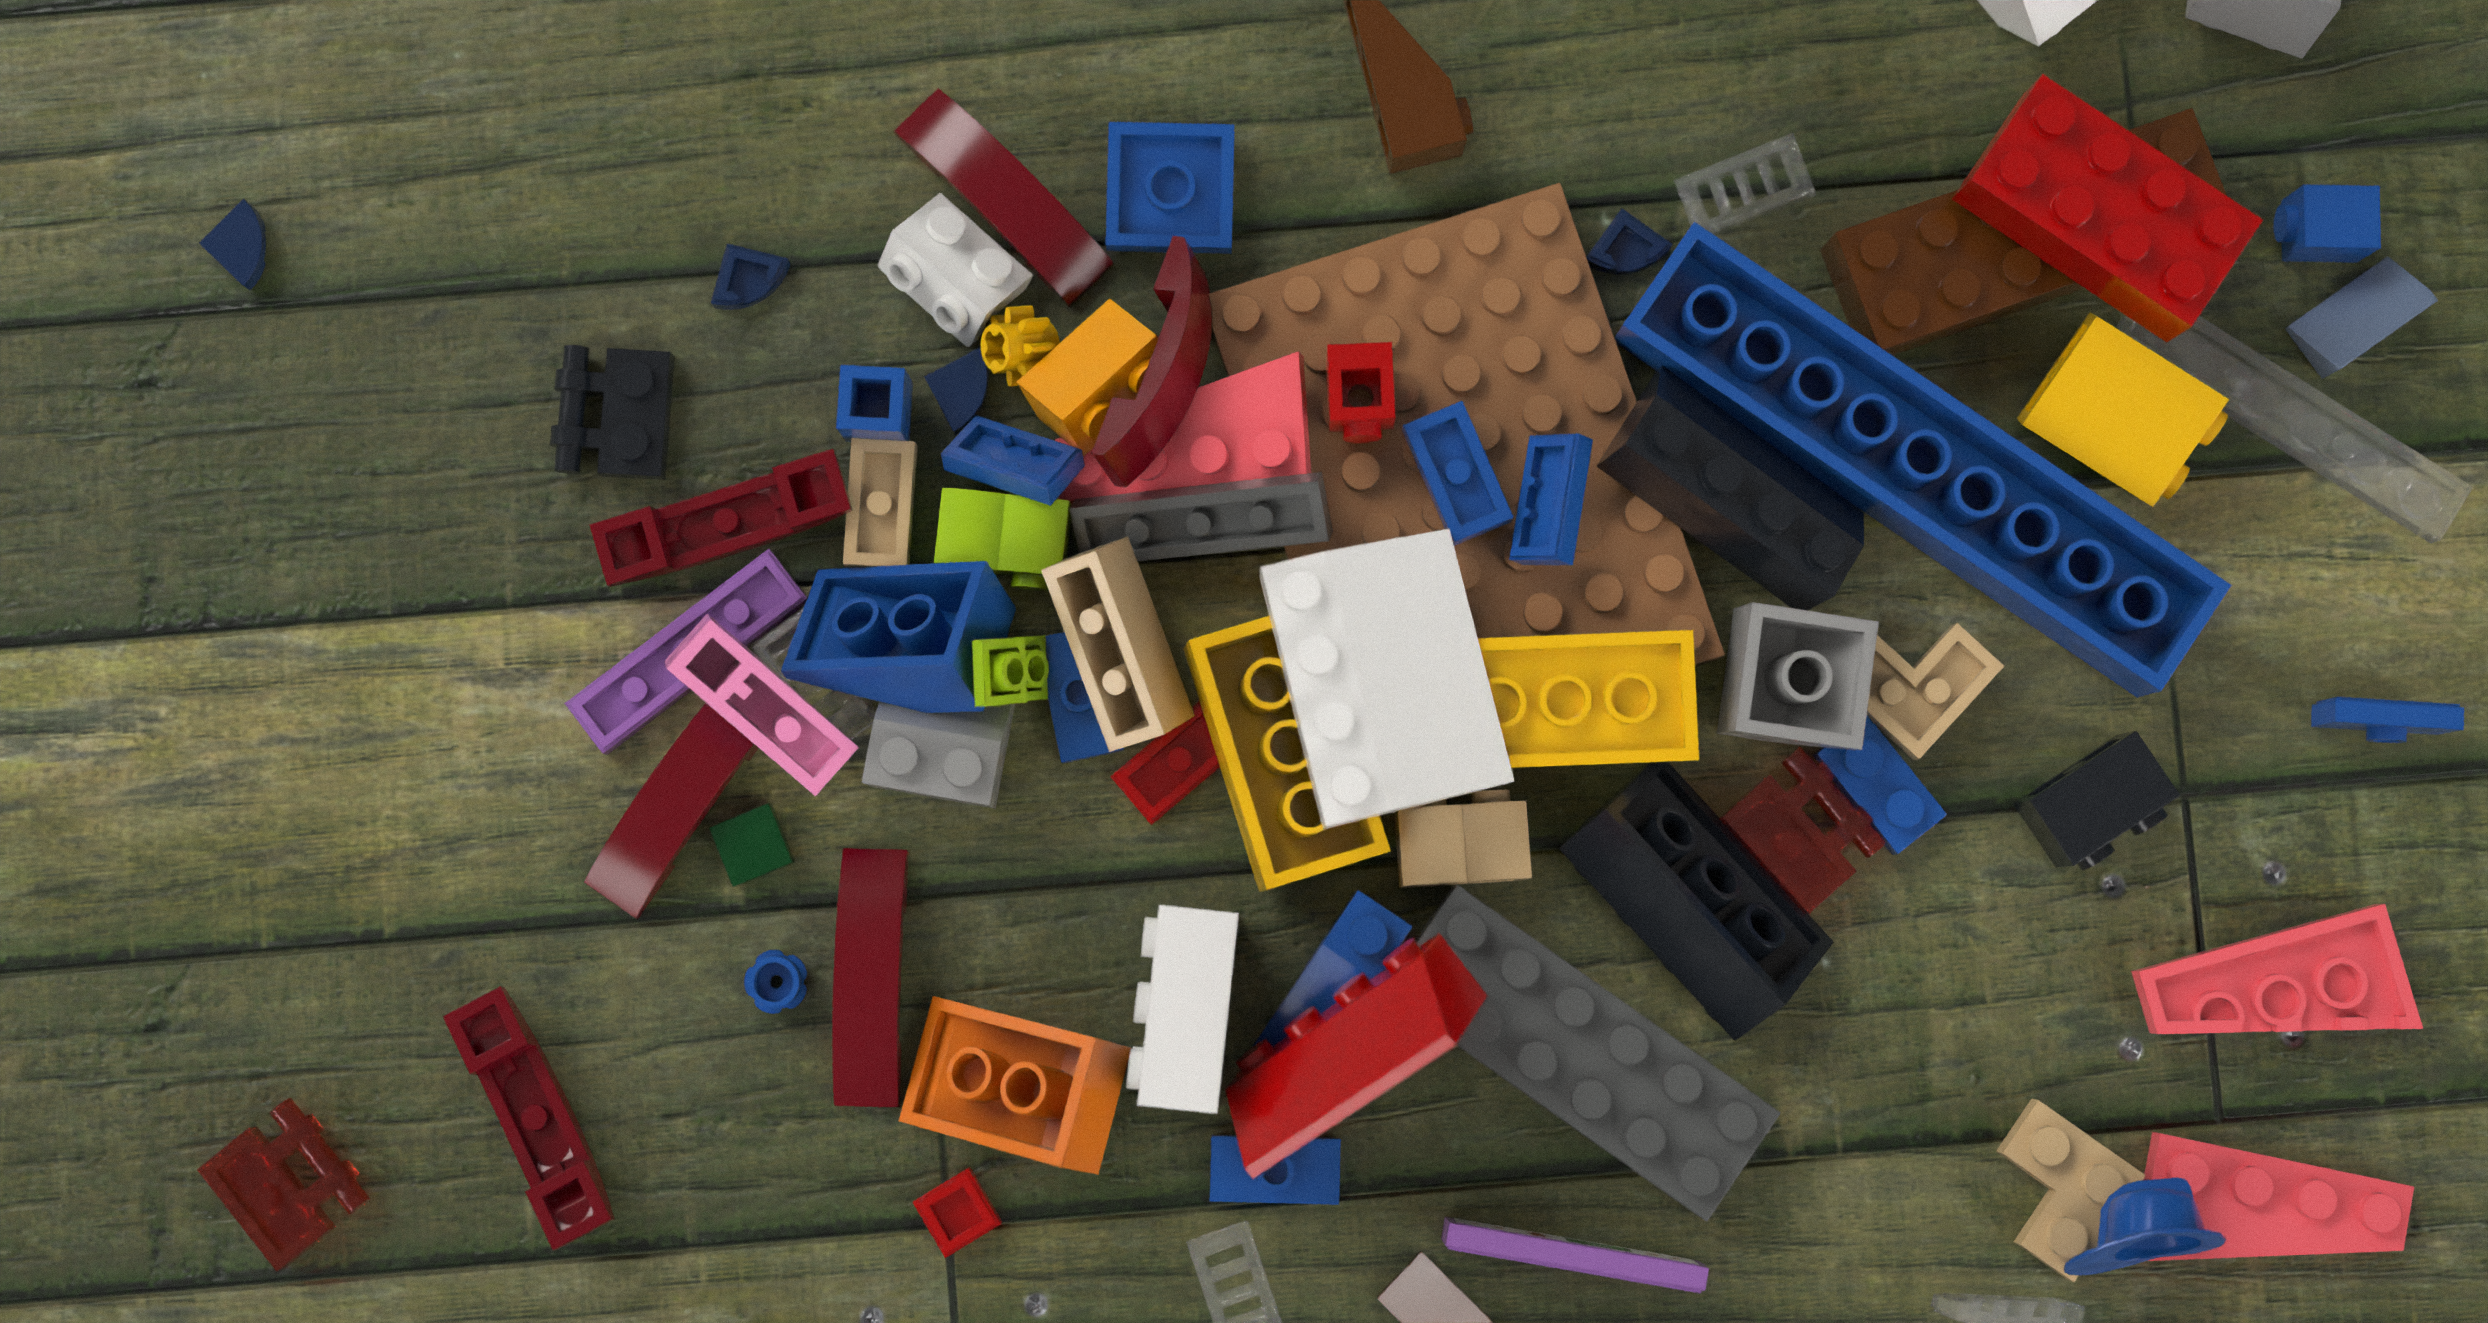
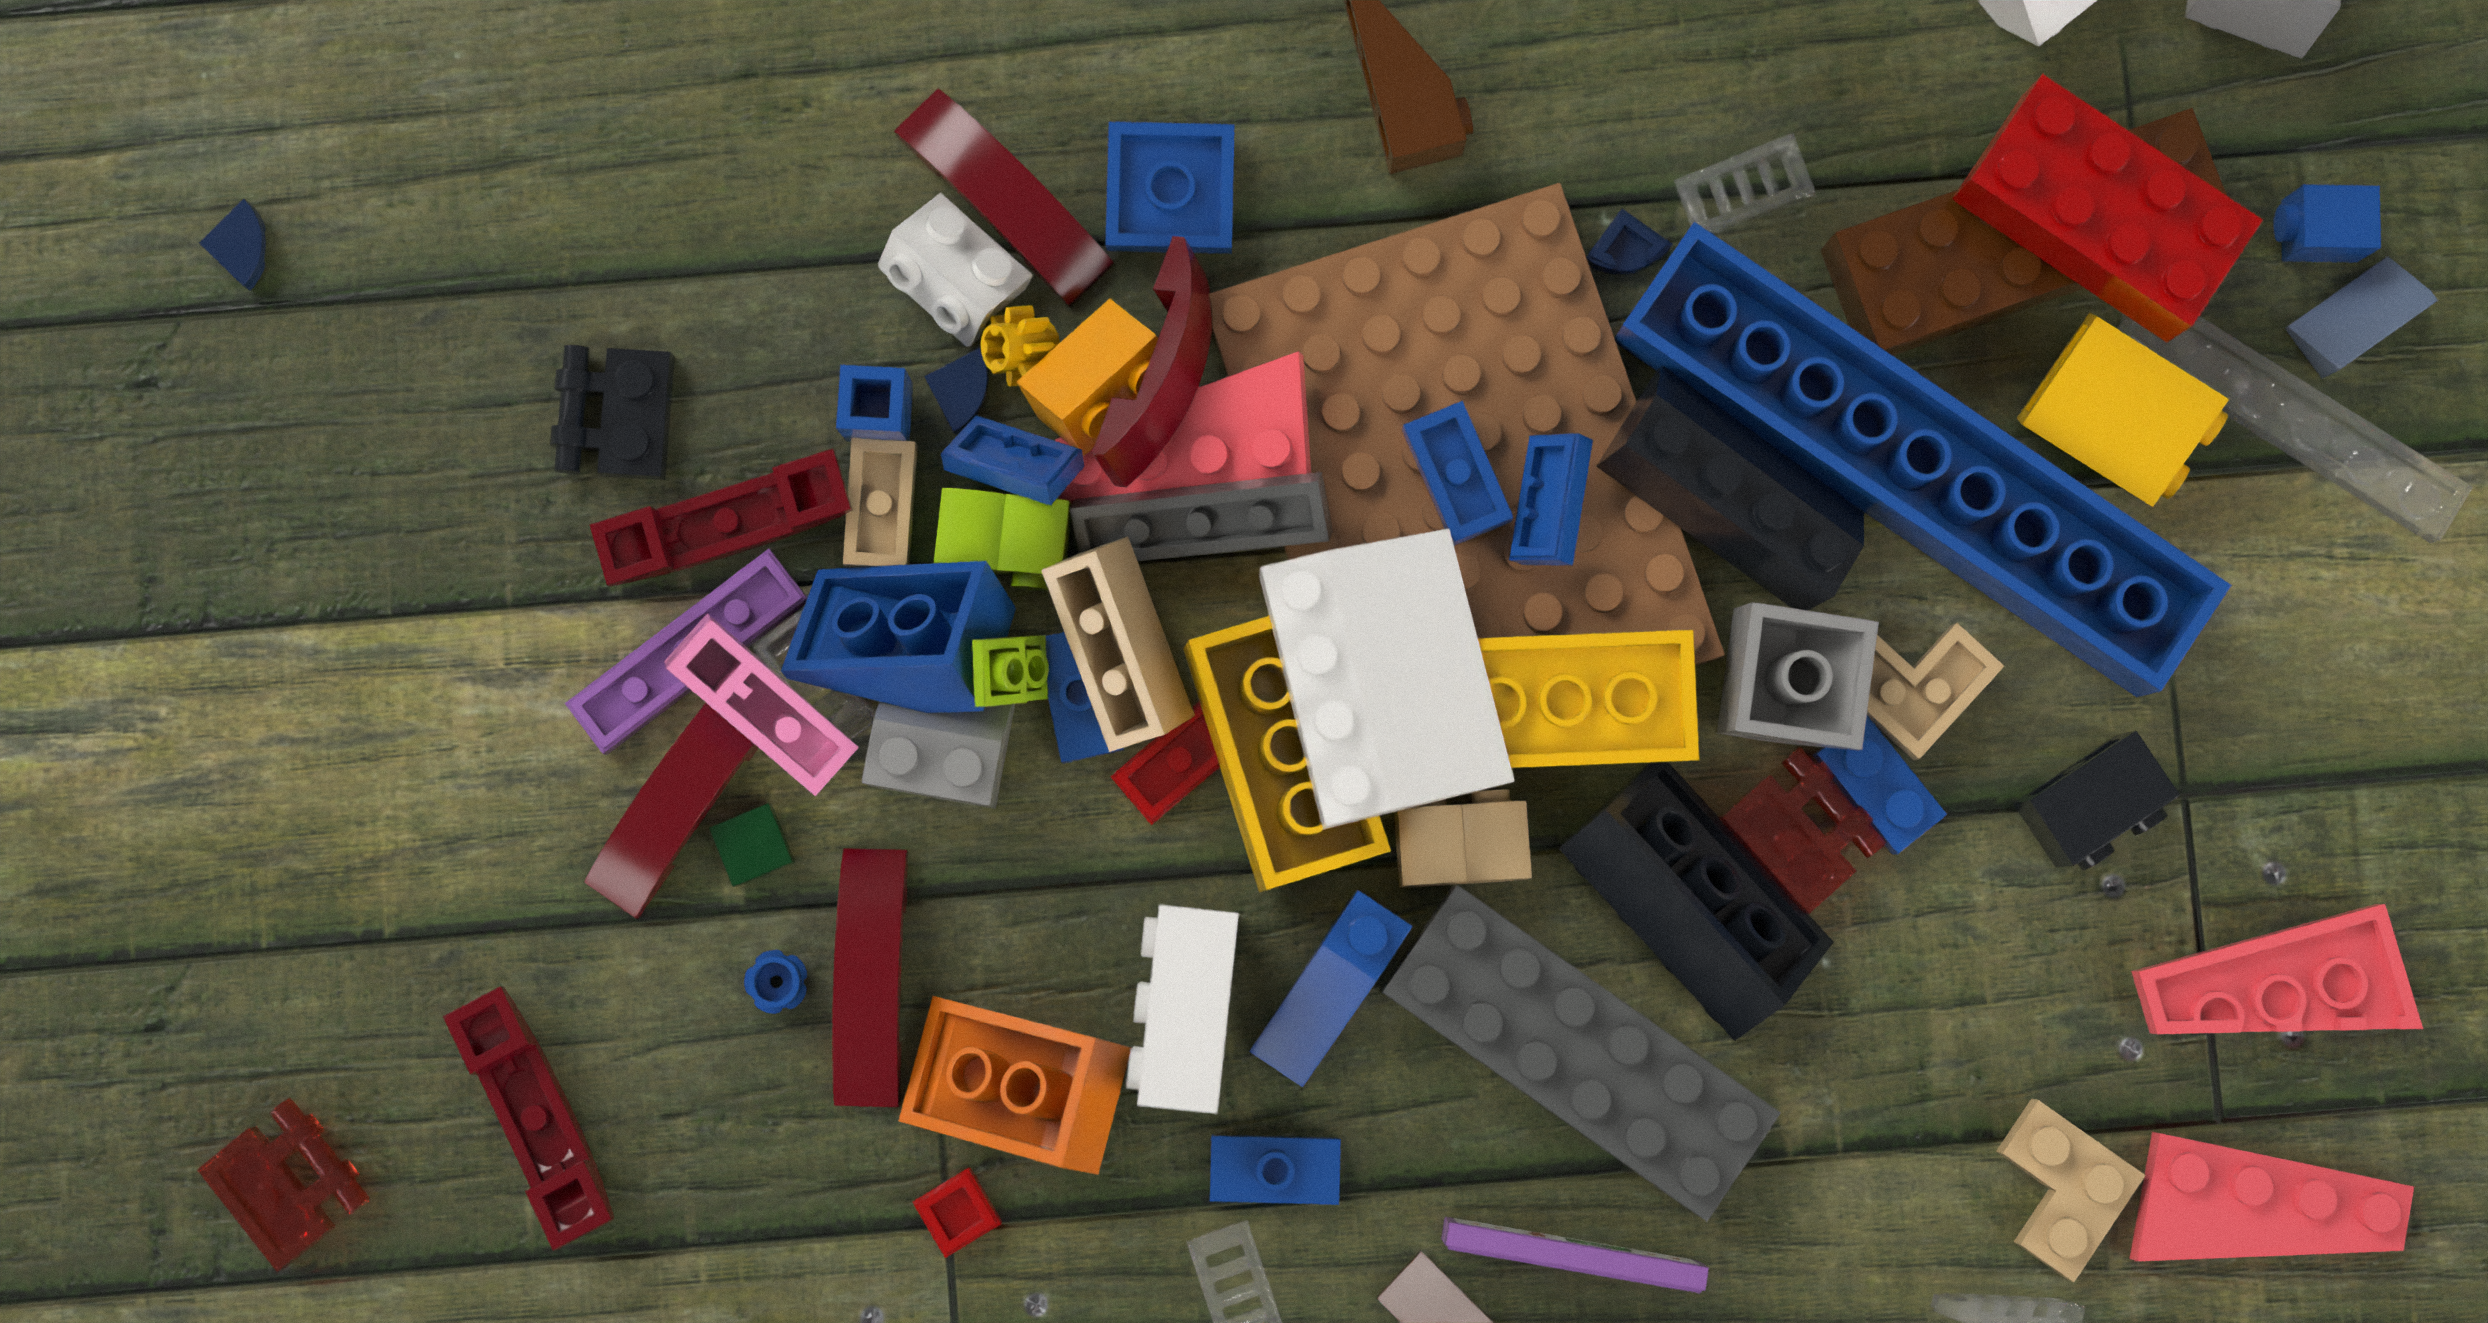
(747, 277): dark blue tile -> none
(1351, 1050): red slope -> none
(1360, 368): red brick -> none
(2146, 1223): blue piece -> none
(2387, 719): blue plate -> none

